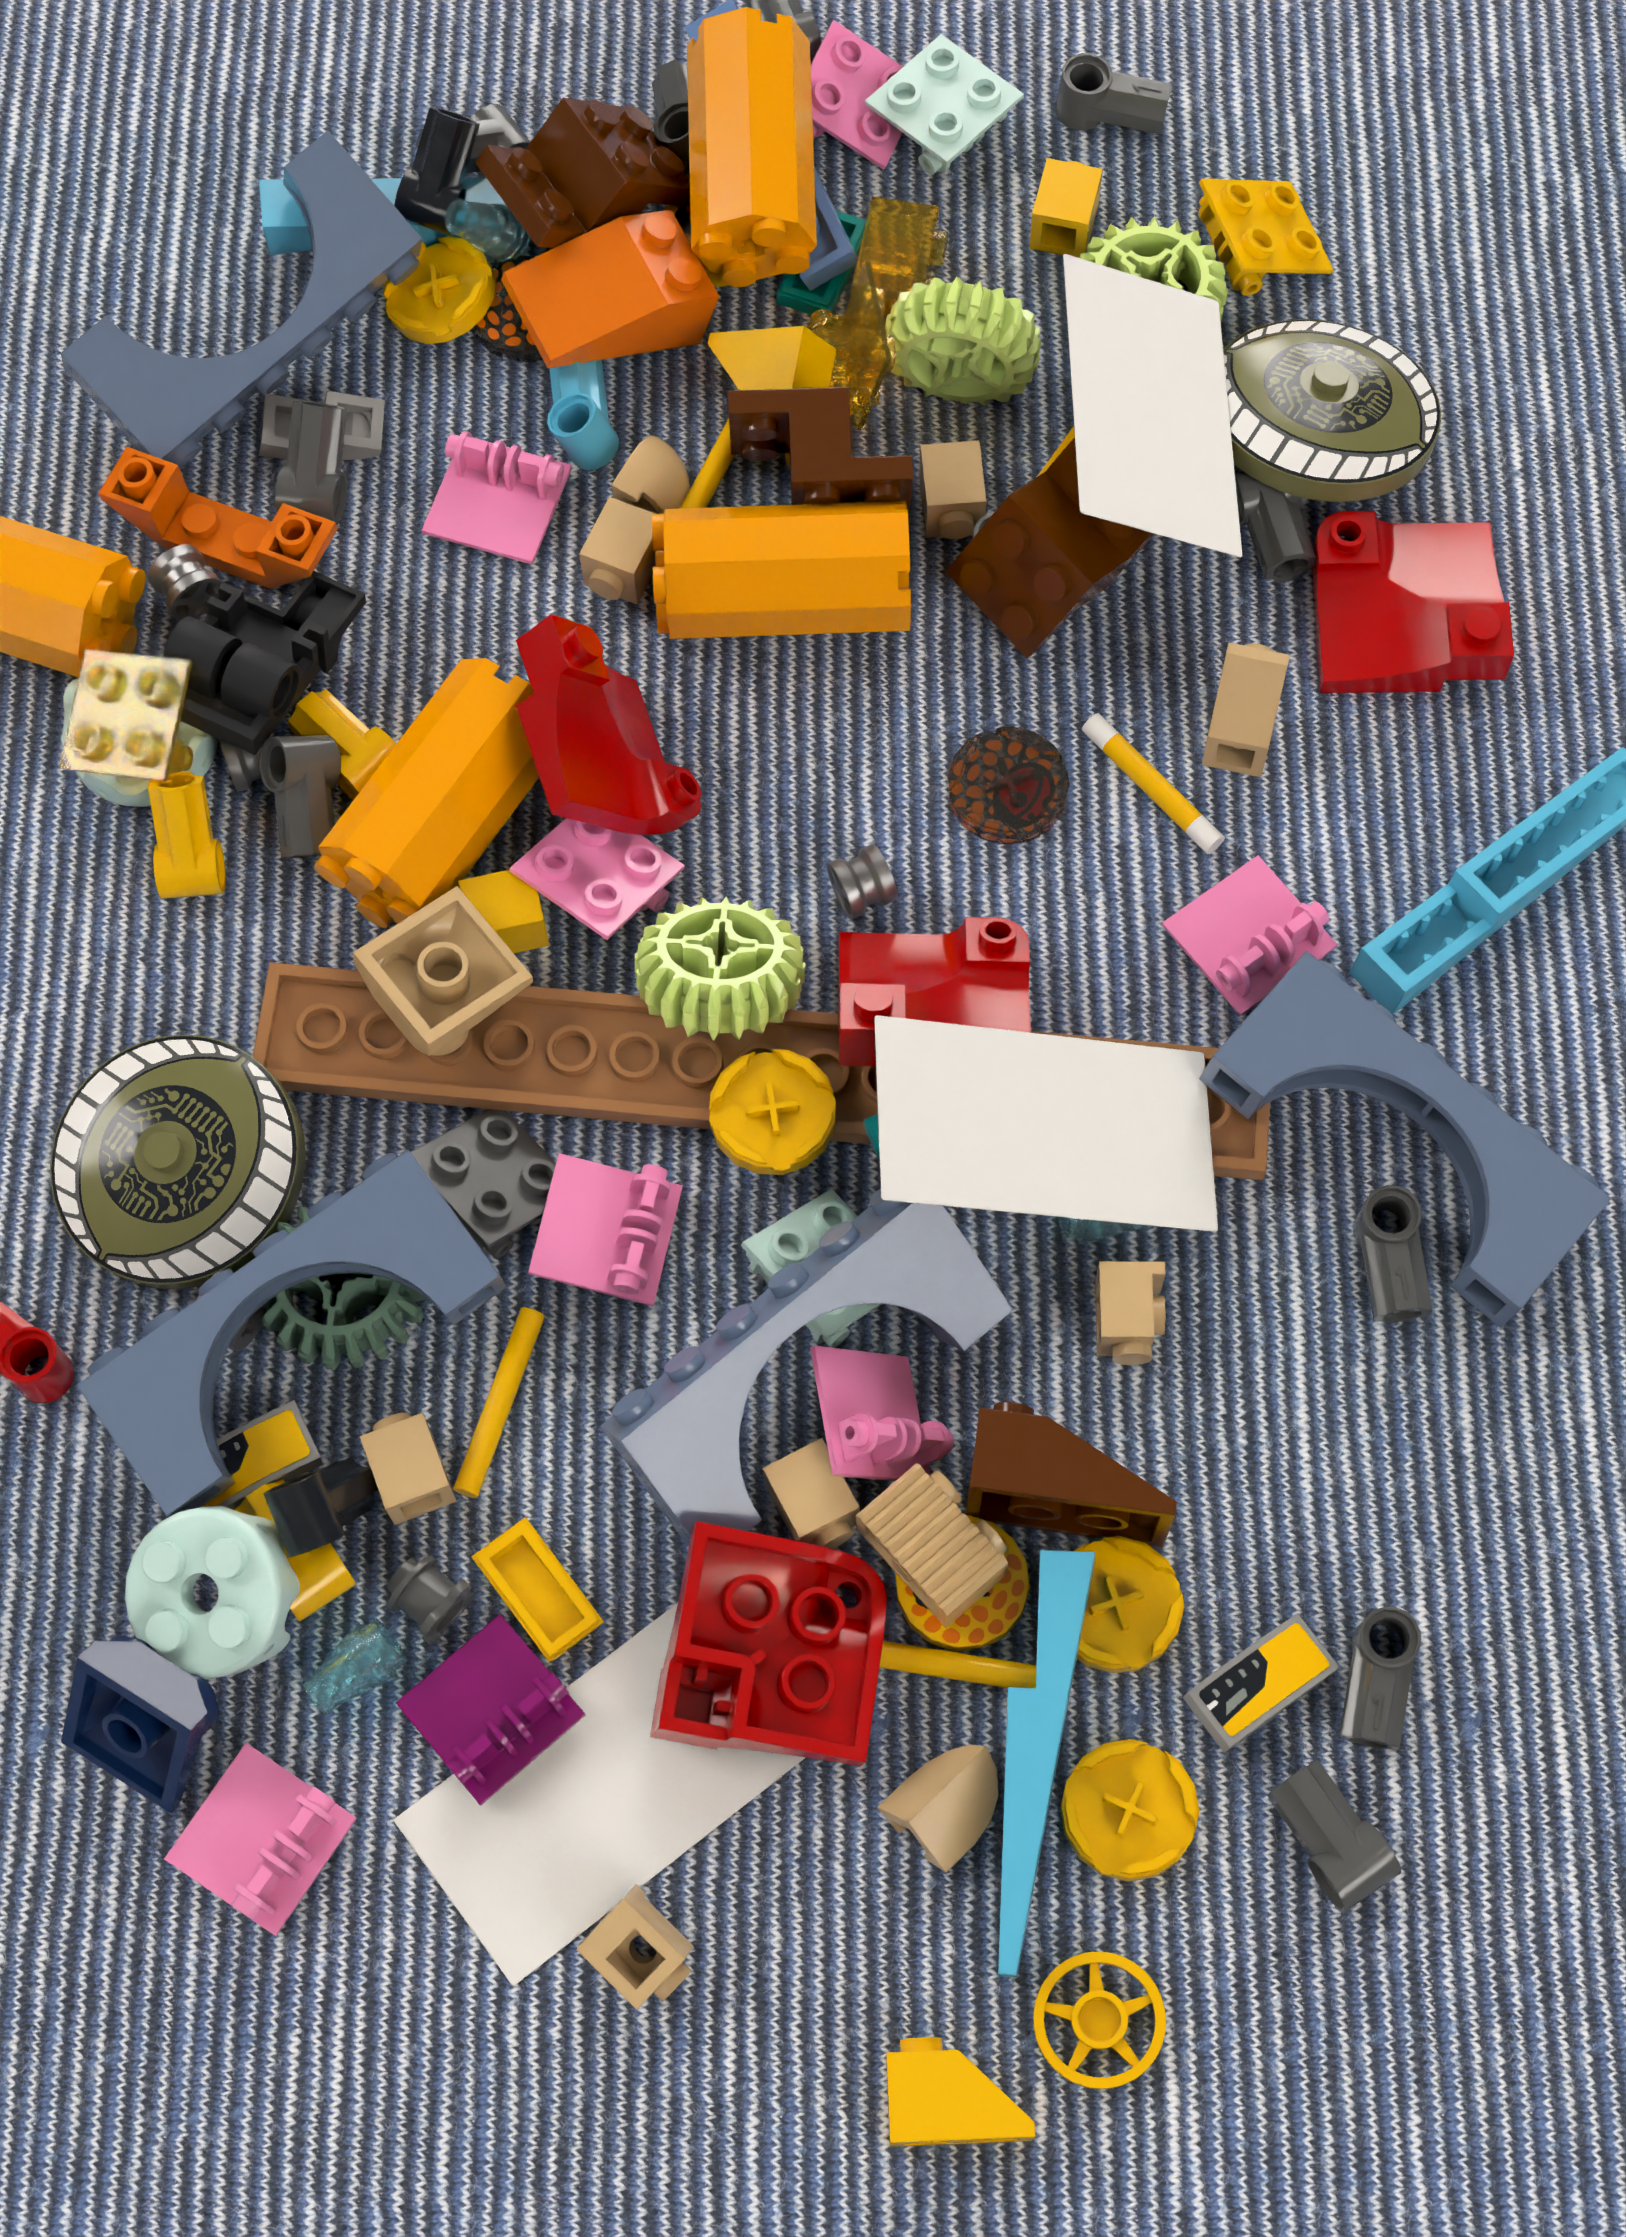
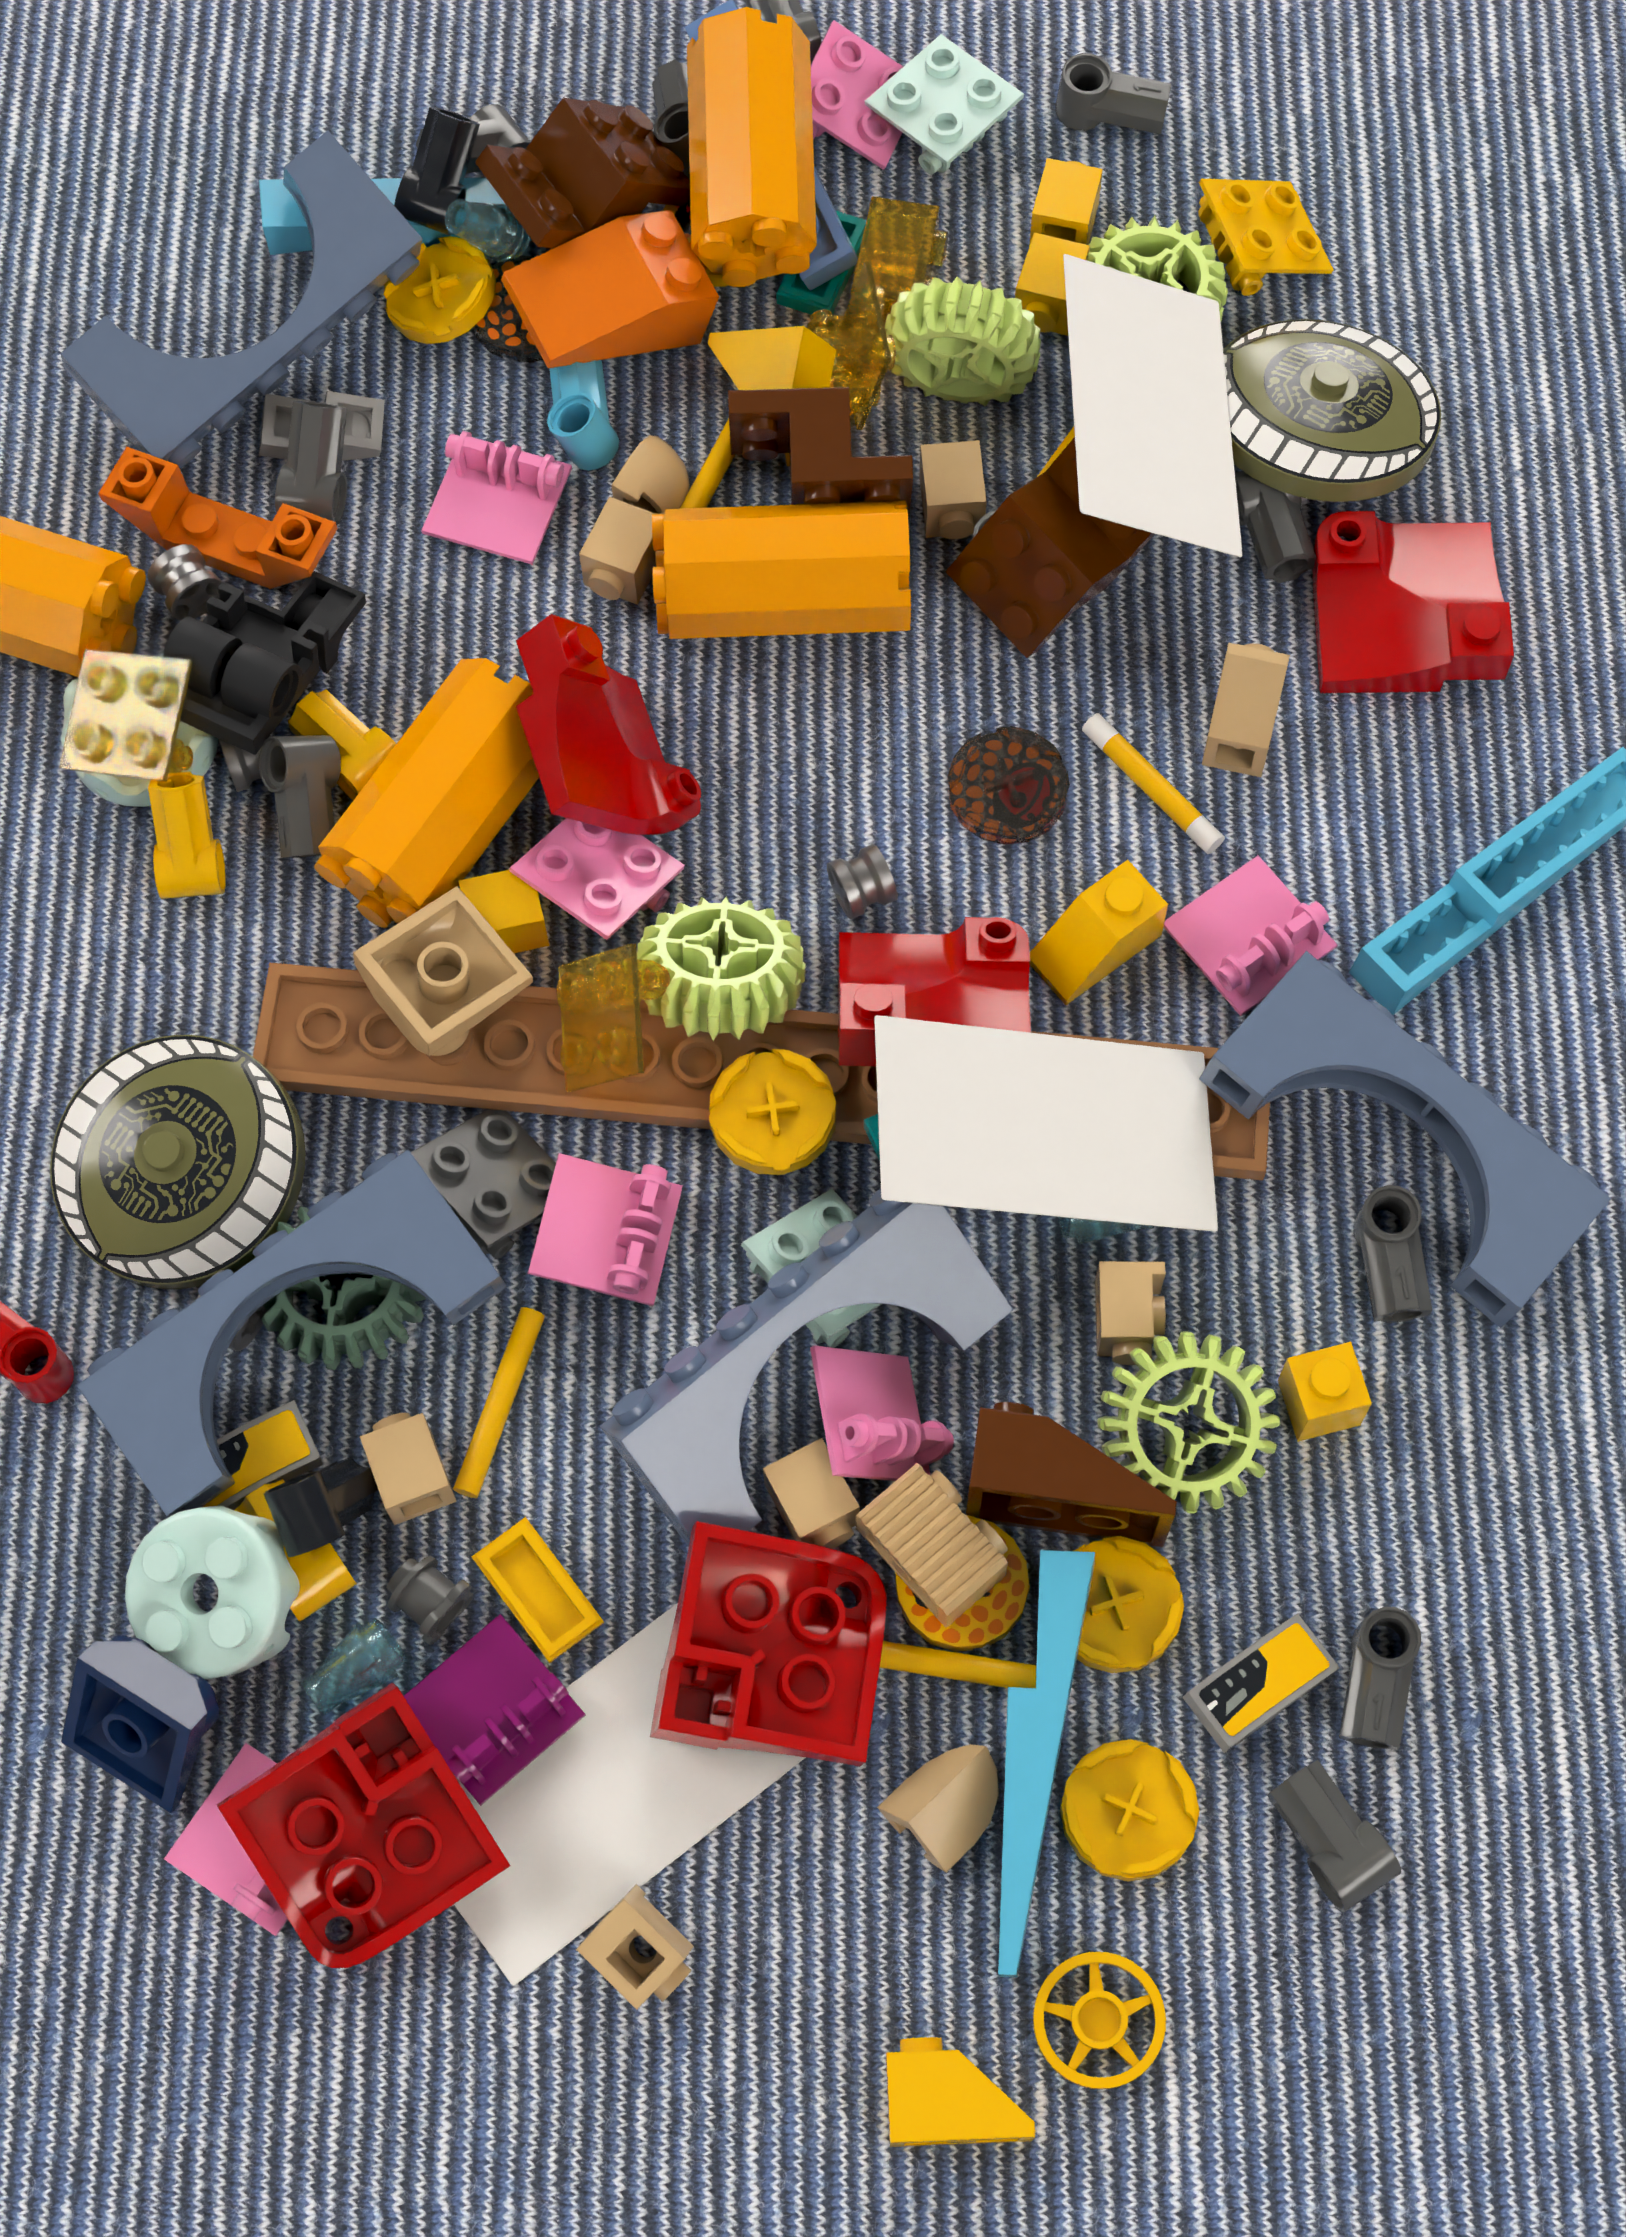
(363, 1831): none -> red slope
(603, 1015): none -> clear yellow hinge
(1043, 281): none -> yellow brick
(1099, 932): none -> yellow slope
(1195, 1392): none -> yellowish green gear
(1324, 1391): none -> yellow brick

